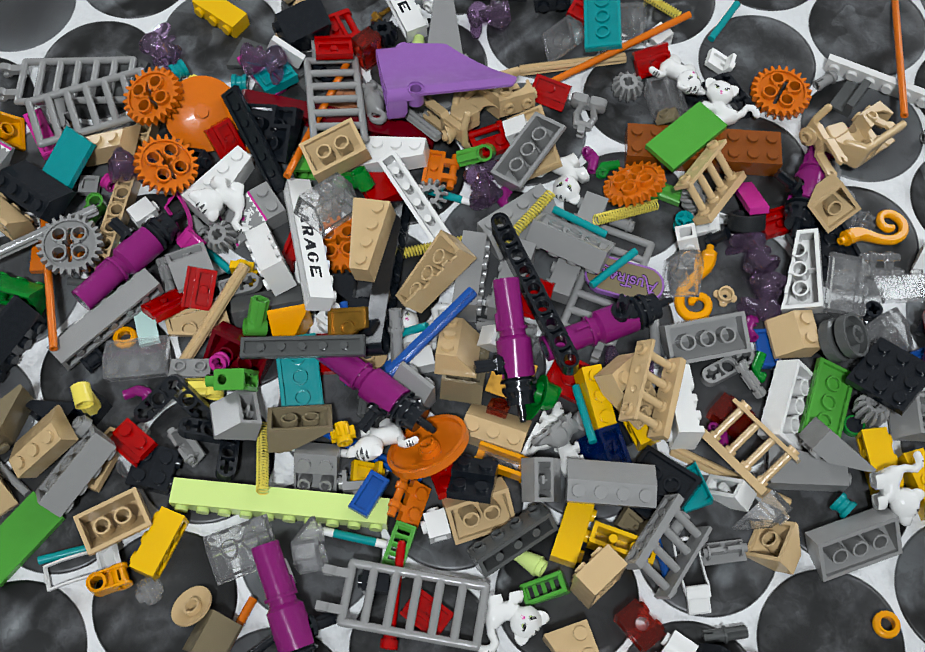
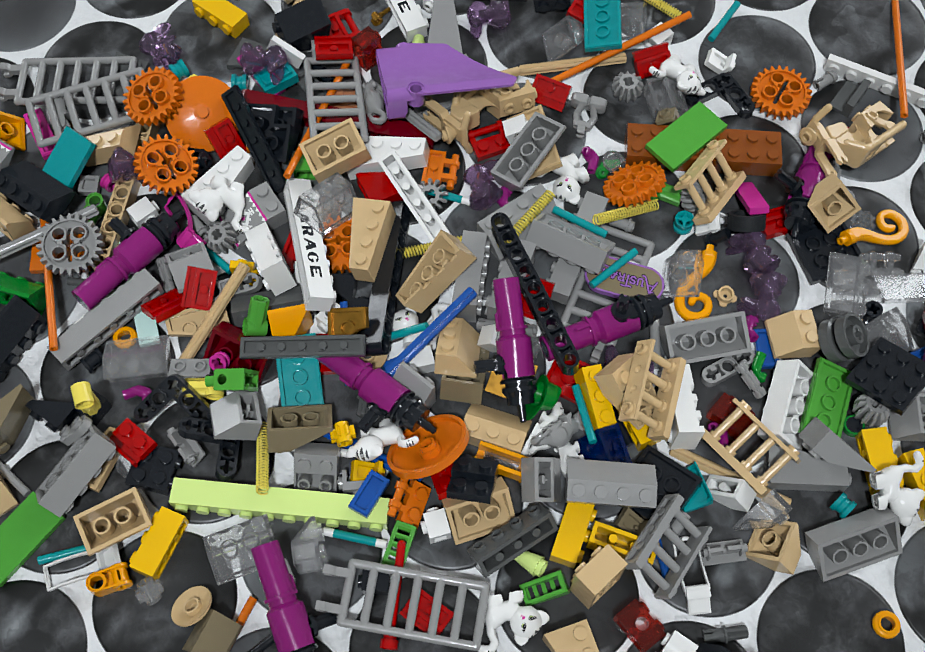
(42, 444): tan slope -> none
(360, 179): green piece -> none
(387, 31): black gear -> none
(396, 332): light grey pin -> none
(474, 155): bright green piece -> none
(498, 407): clear red plate -> none
(613, 160): none -> clear tile
(687, 237): white brick -> none
(720, 94): white animal -> none
(805, 277): white wedge -> none

